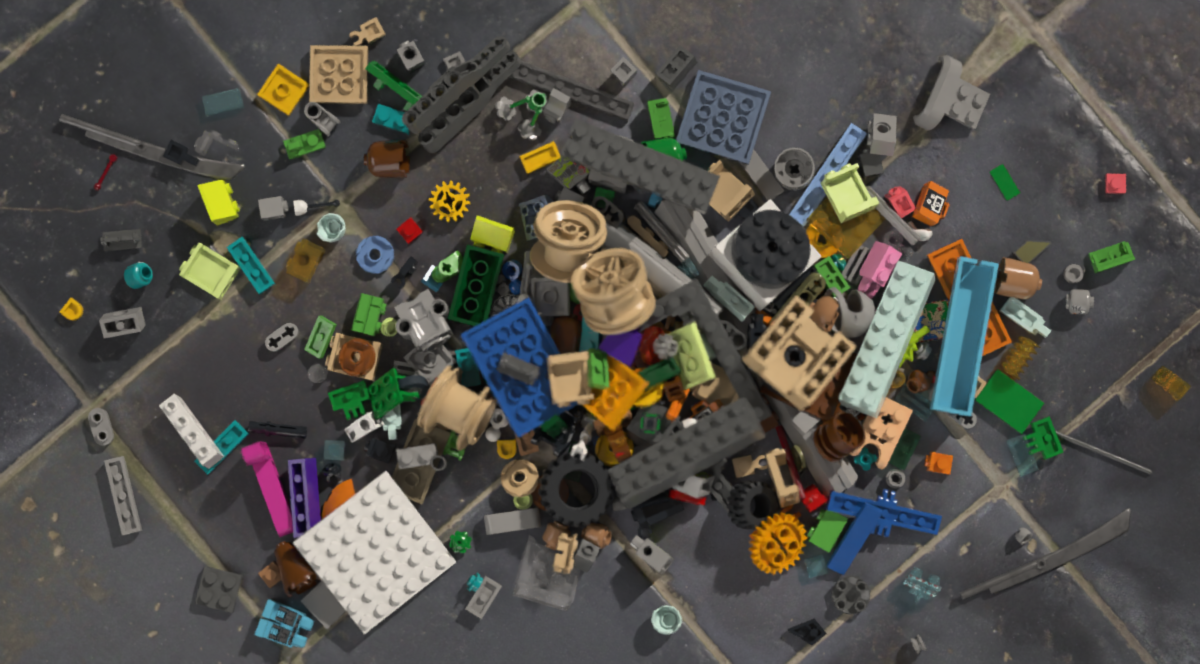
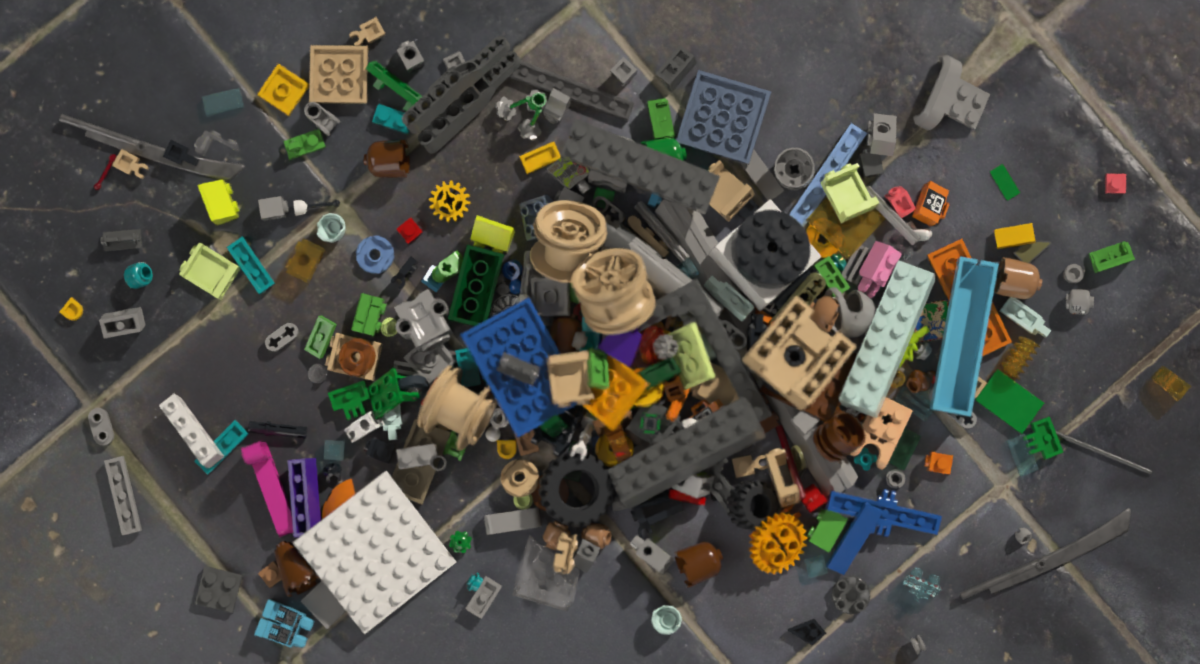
(128, 163): none -> tan plate
(579, 340): none -> light grey plate
(698, 562): none -> reddish brown cylinder
(1014, 236): none -> yellow tile

